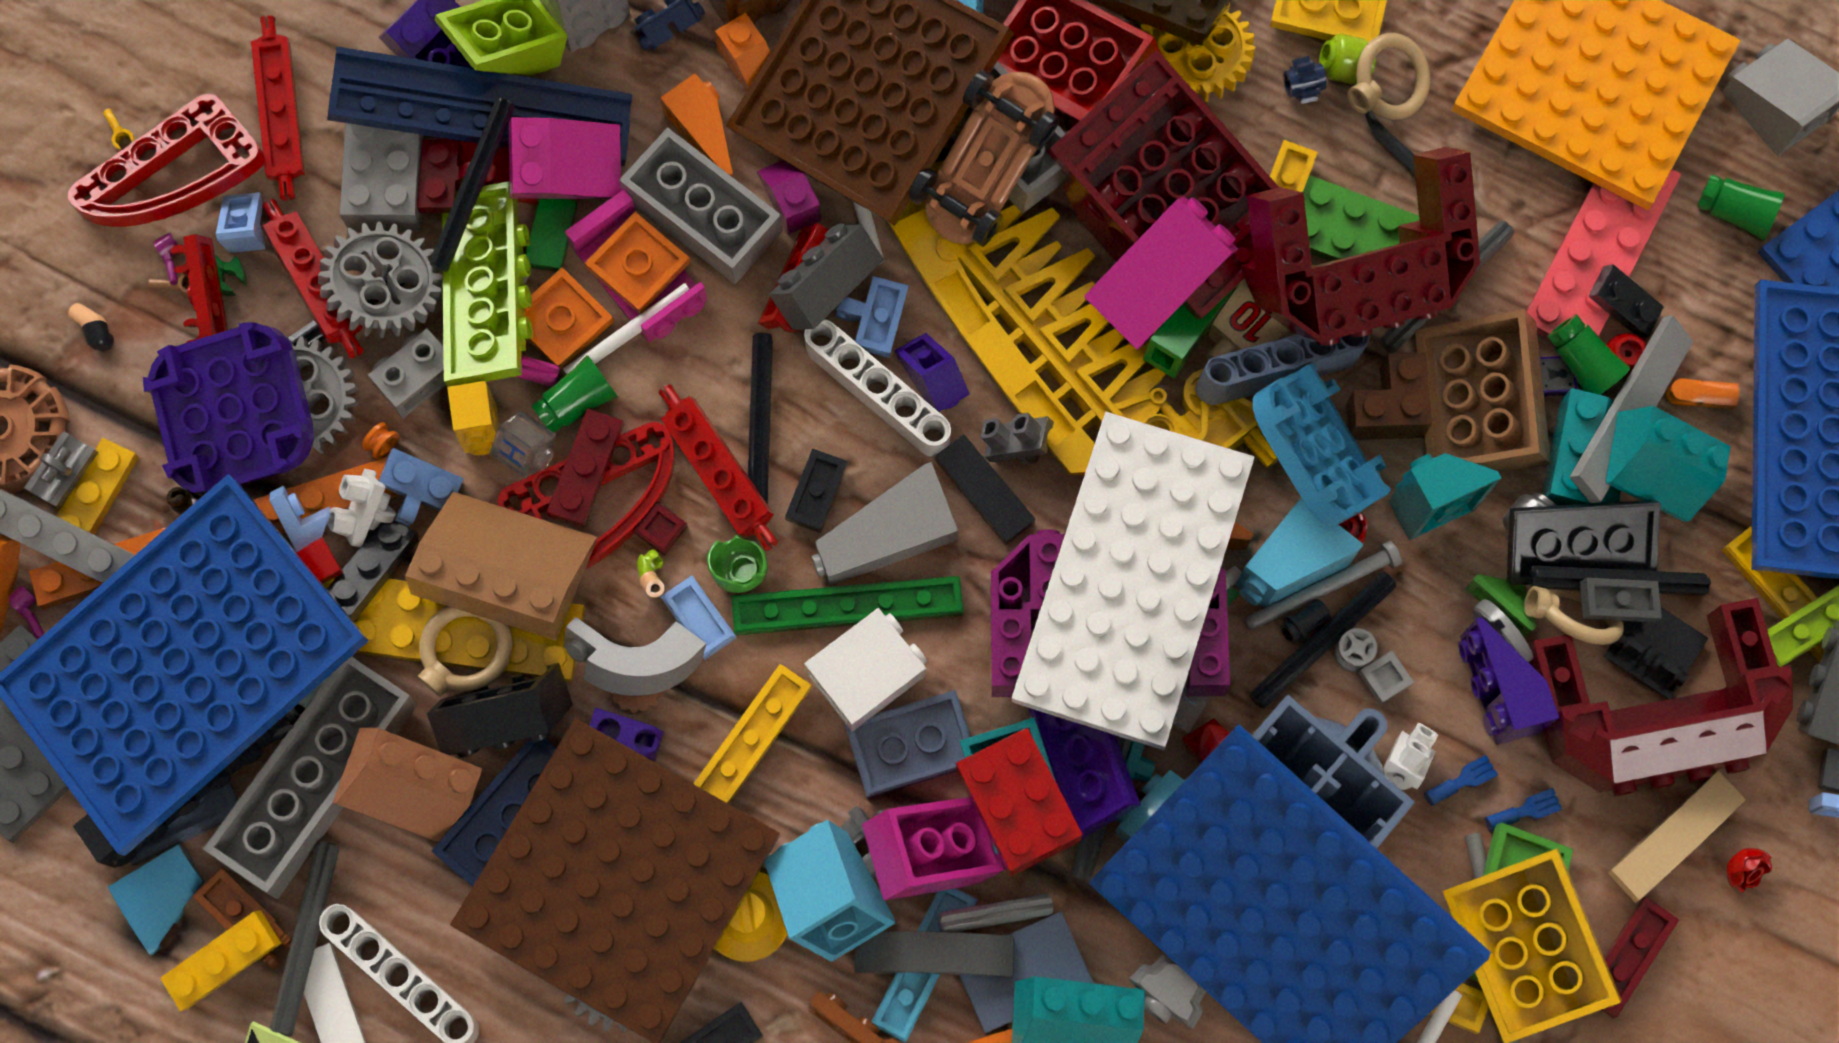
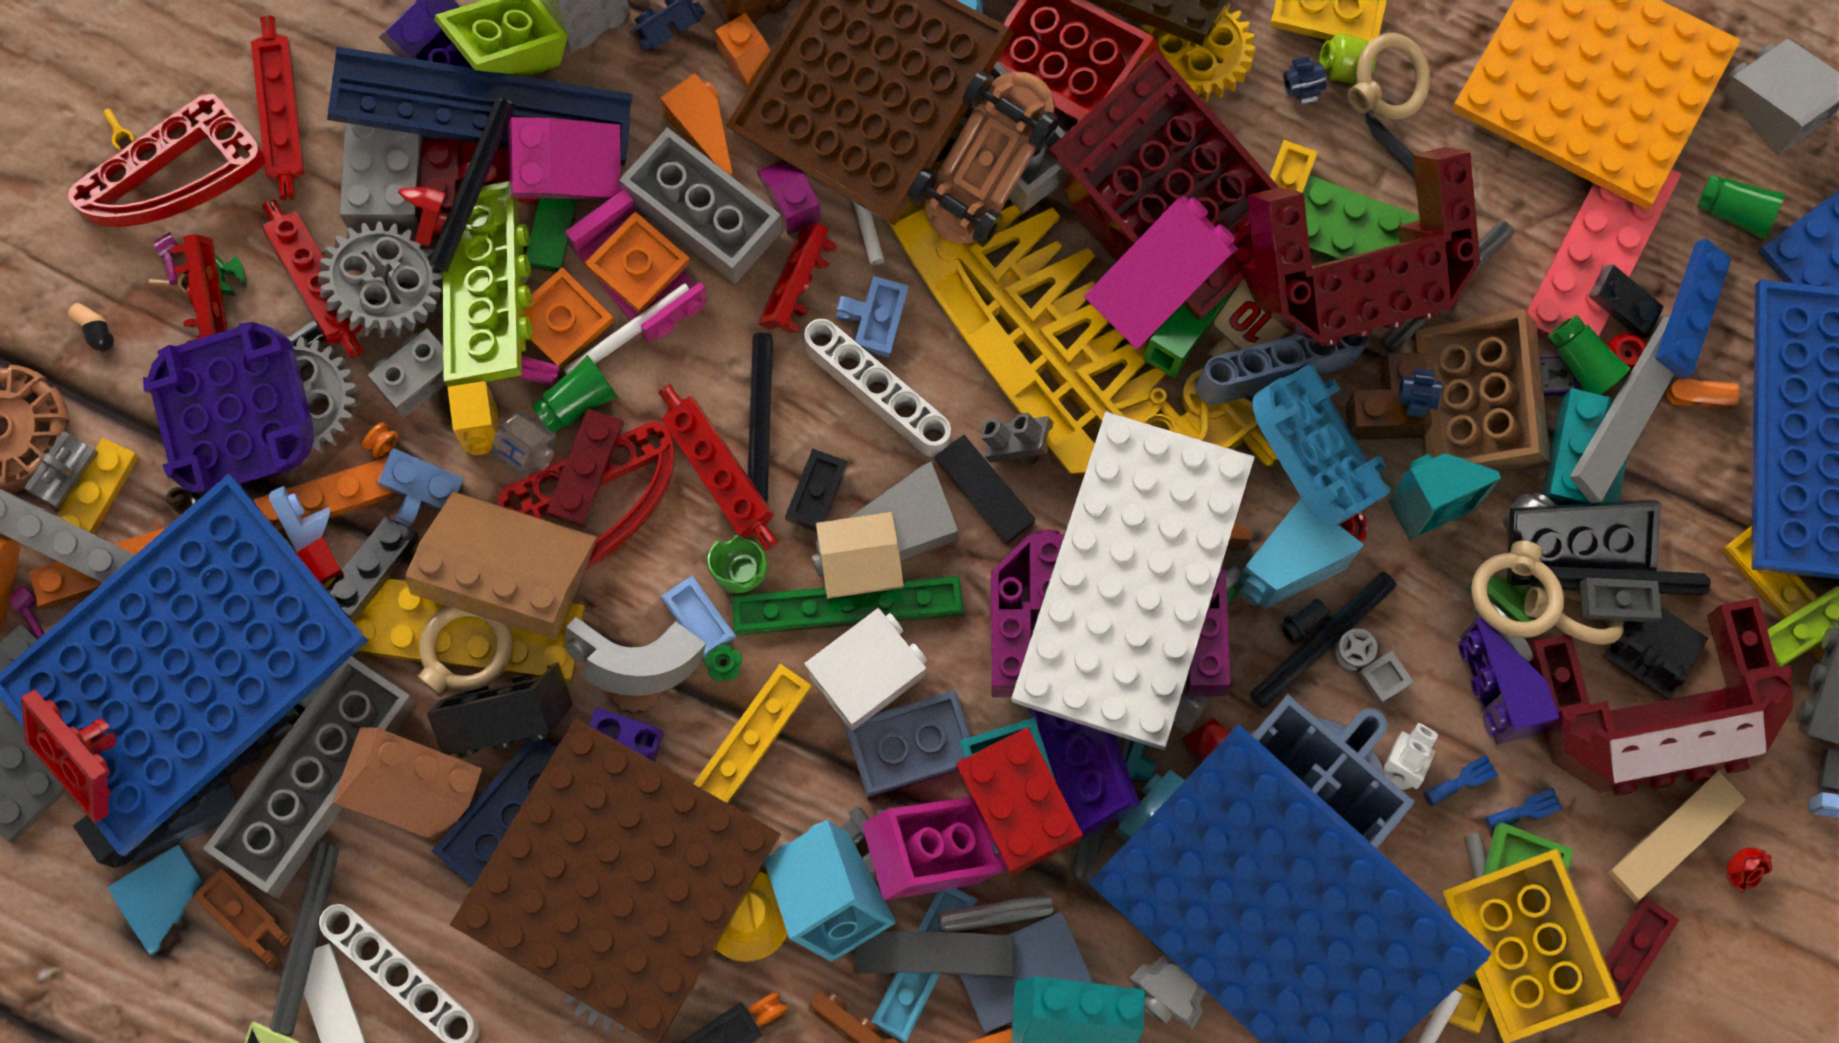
(70, 752): none -> red plate
(220, 960): yellow plate -> none
(240, 223): light blue slope -> none
(366, 509): white hips -> none
(432, 218): none -> red plate
(648, 579): arm -> none
(660, 528): dark red tile -> none
(727, 672): none -> green plate
(768, 1009): none -> orange bush
(826, 276): dark grey brick -> none
(859, 555): none -> tan slope
(933, 372): dark purple slope -> none
(1387, 556): light grey bar -> none
(1419, 392): none -> dark blue gear
(1525, 561): none -> tan piece
(1666, 461): teal slope -> none
(1693, 308): none -> blue plate

